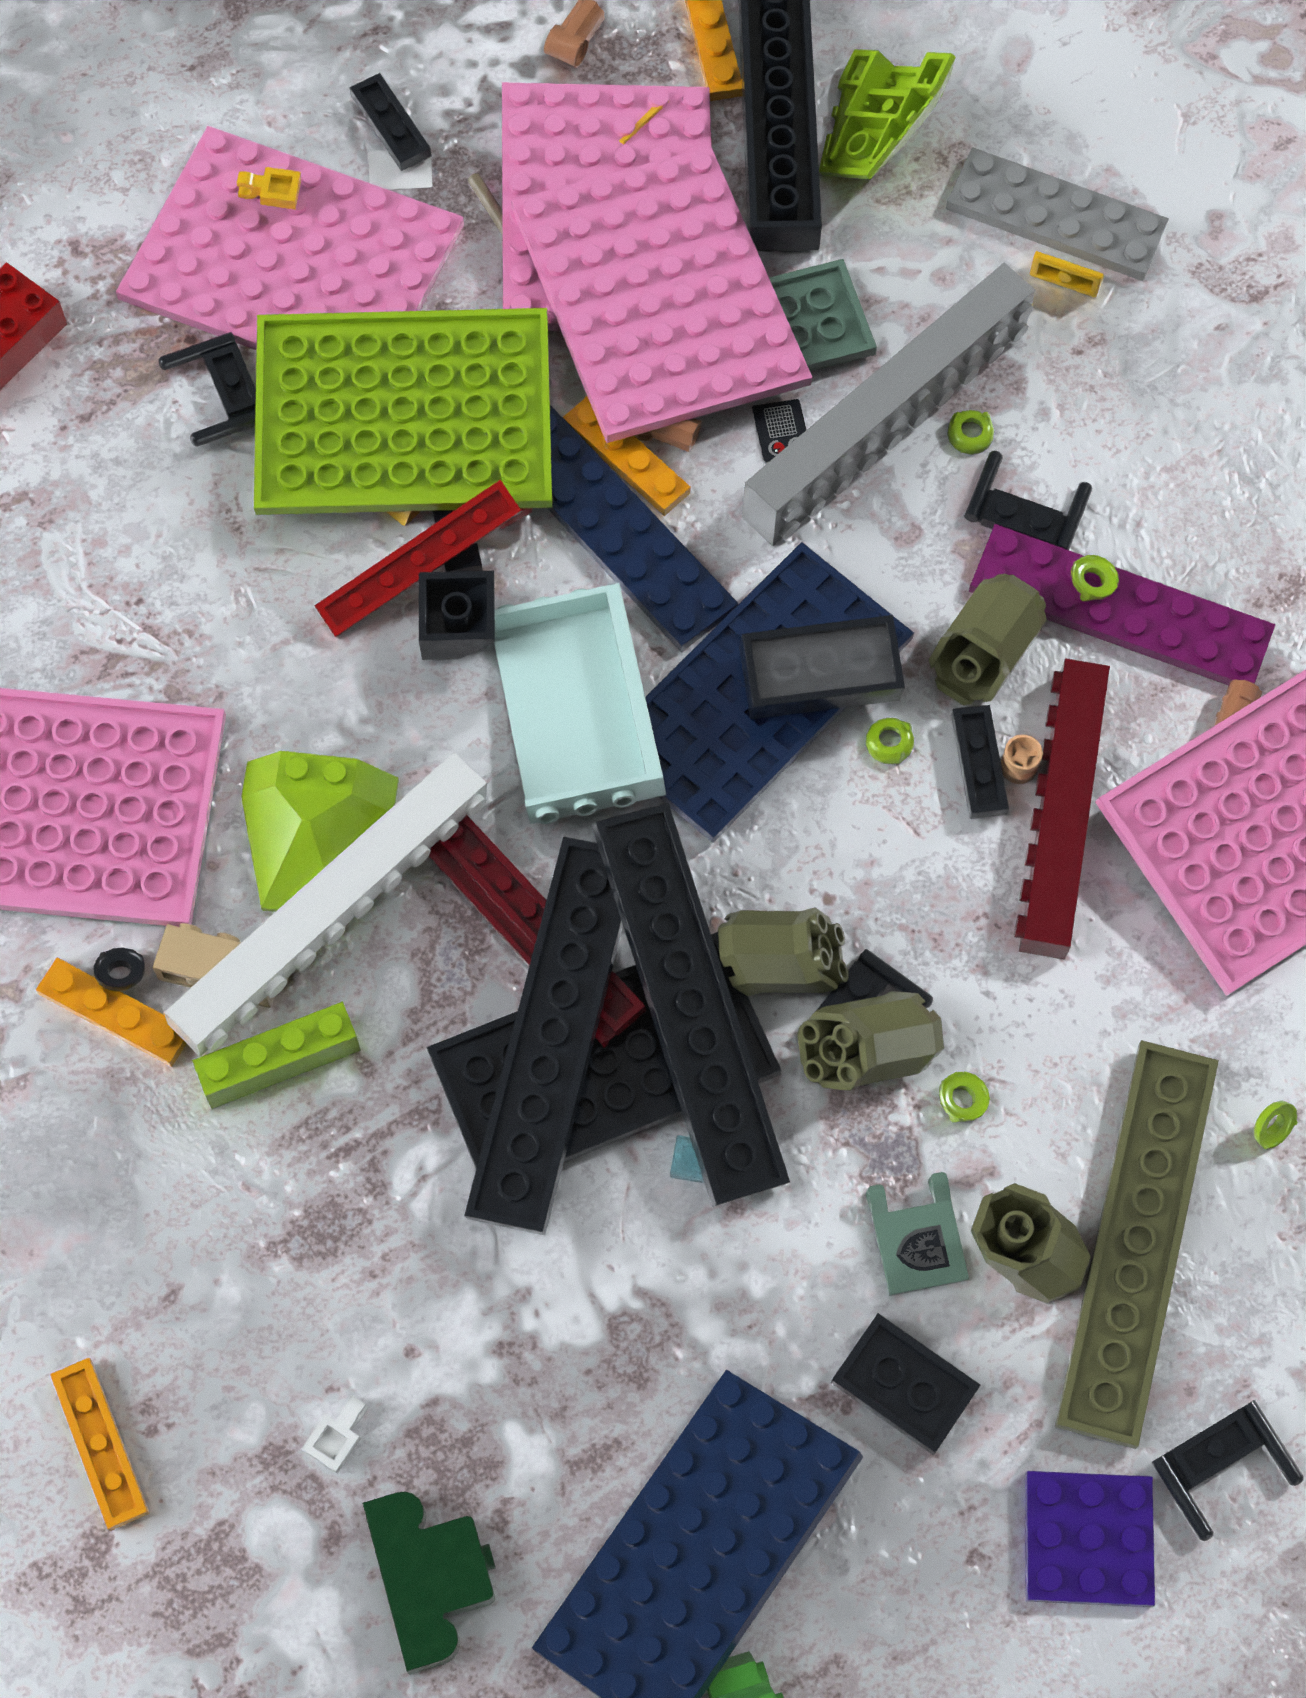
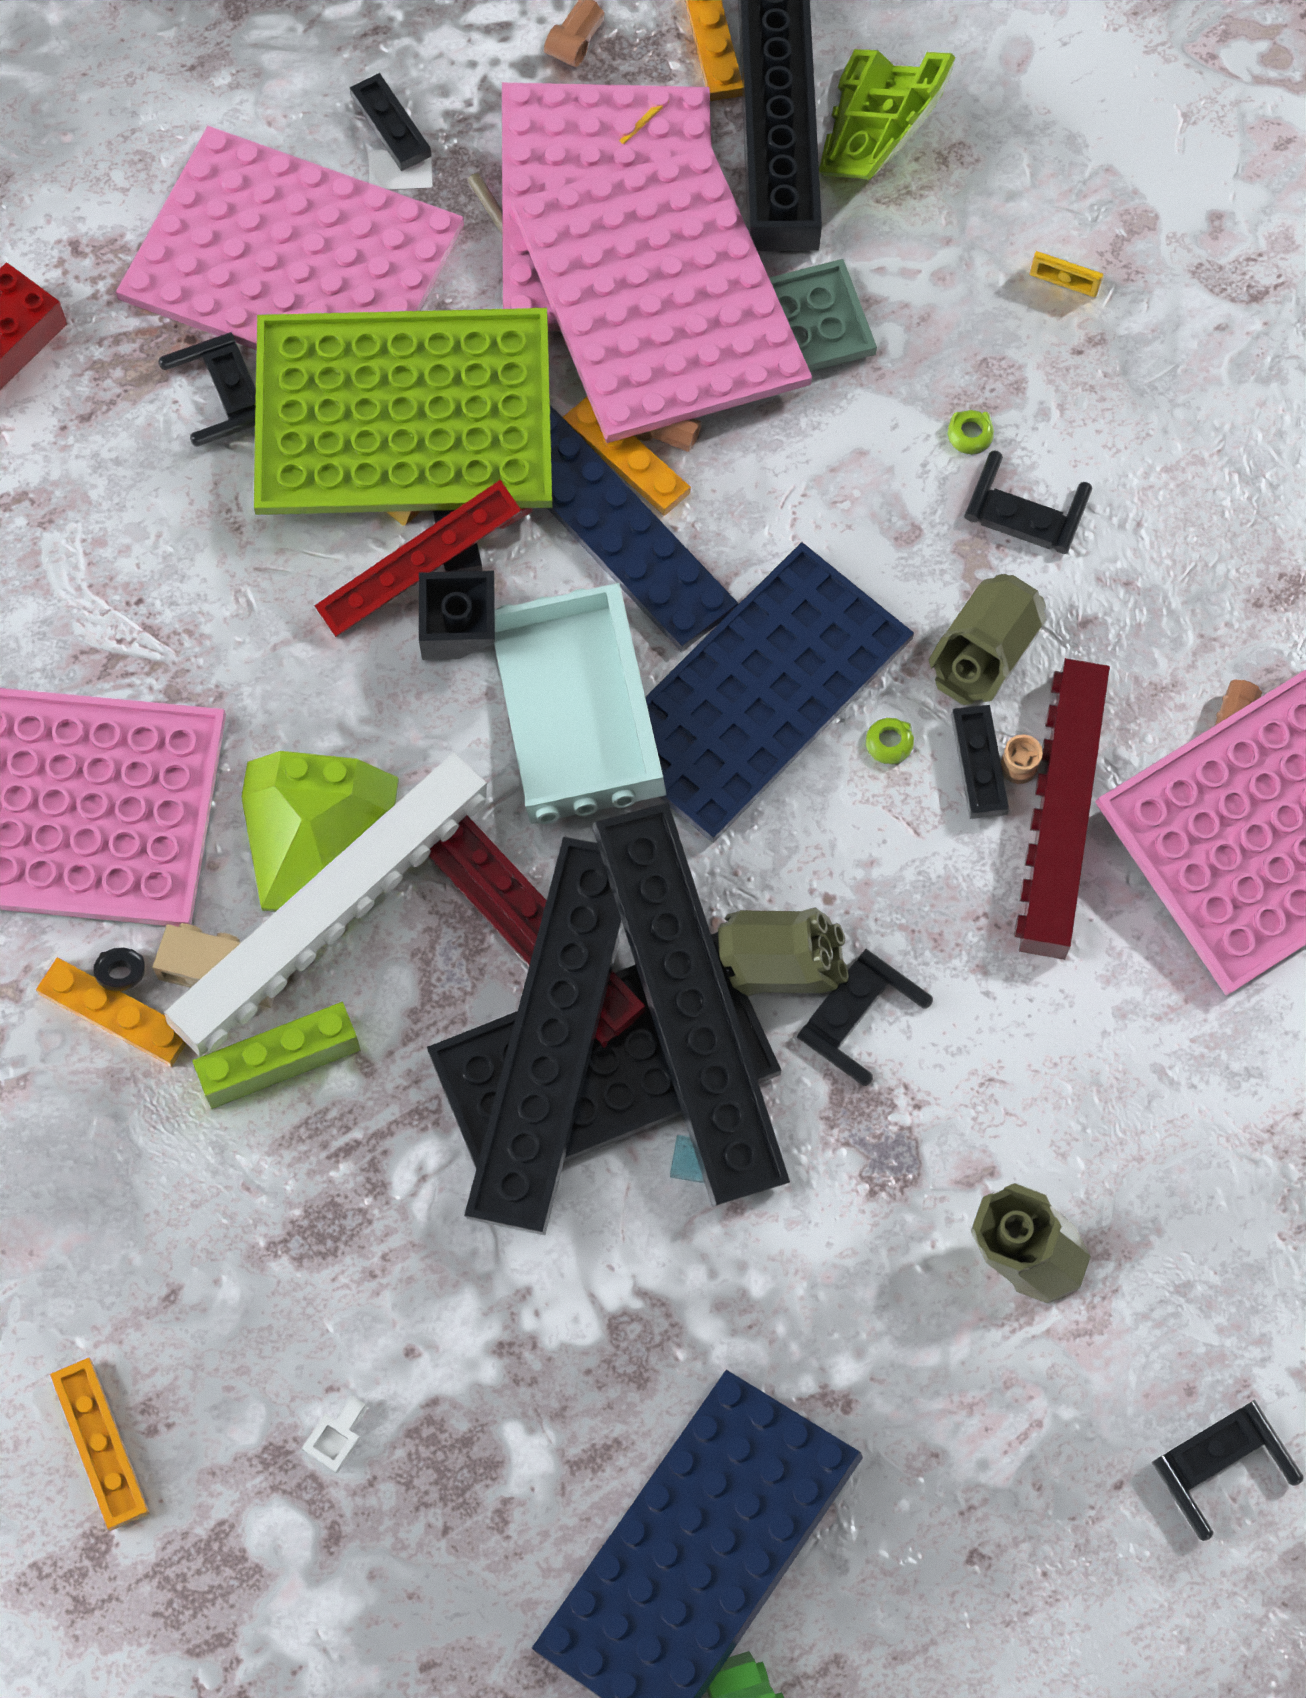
(275, 188): yellow plate -> none
(427, 1576): dark green brick -> none
(778, 426): black sticker -> none
(821, 667): brick -> none
(869, 1041): olive brick -> none
(887, 405): light grey brick -> none
(905, 1384): black plate -> none
(918, 1243): sand green flag -> none
(969, 1083): lime piece -> none
(1057, 214): light grey plate -> none
(1089, 1539): dark purple plate -> none
(1100, 567): lime piece -> none
(1137, 614): magenta plate -> none
(1137, 1245): olive plate -> none
(1280, 1129): lime piece -> none

